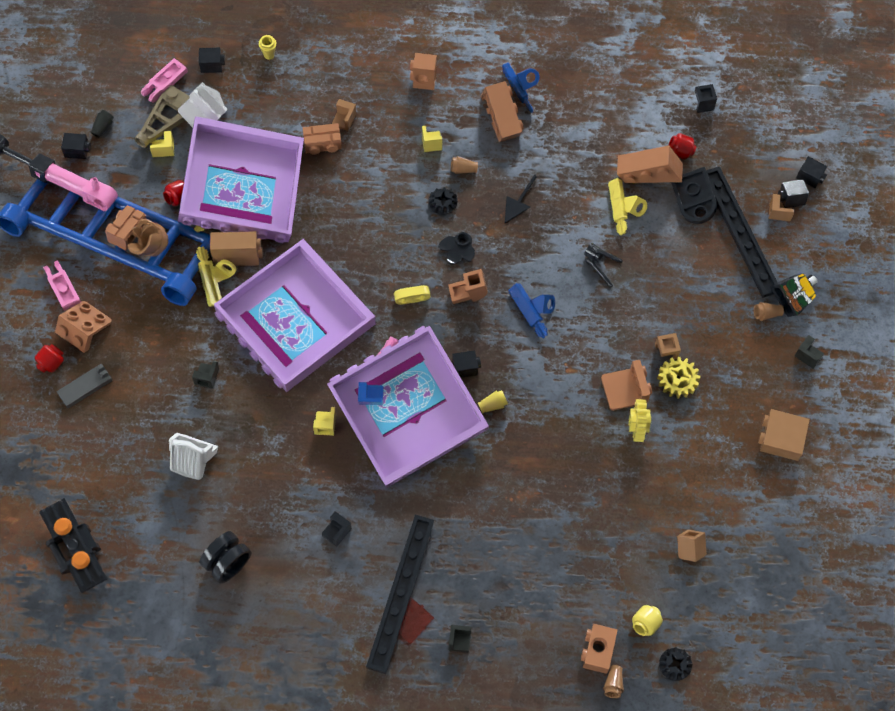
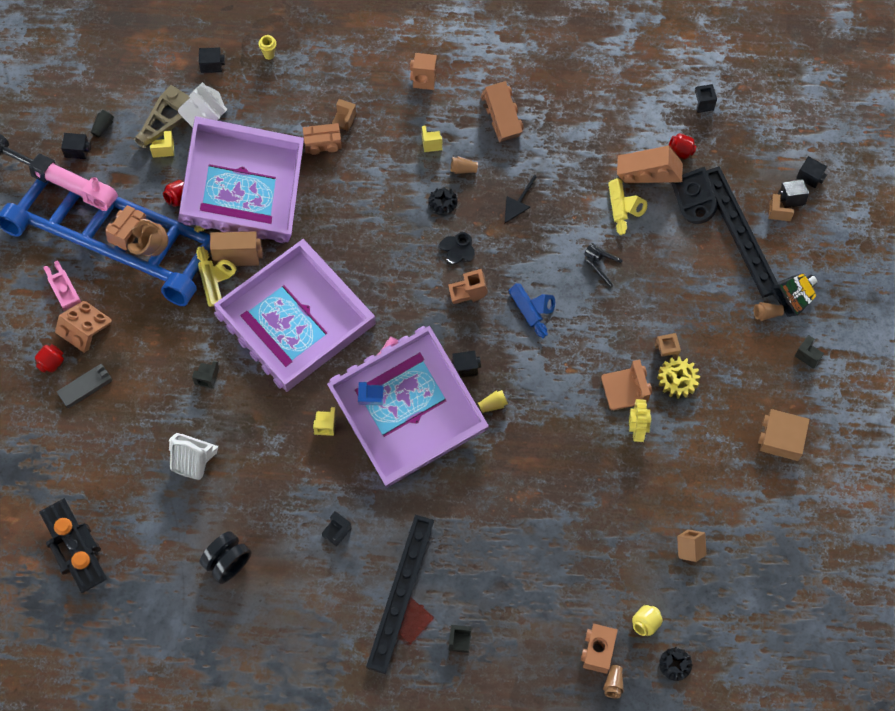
(163, 79): bright pink hinge -> none
(412, 295): light yellow beam -> none
(520, 83): blue piece -> none

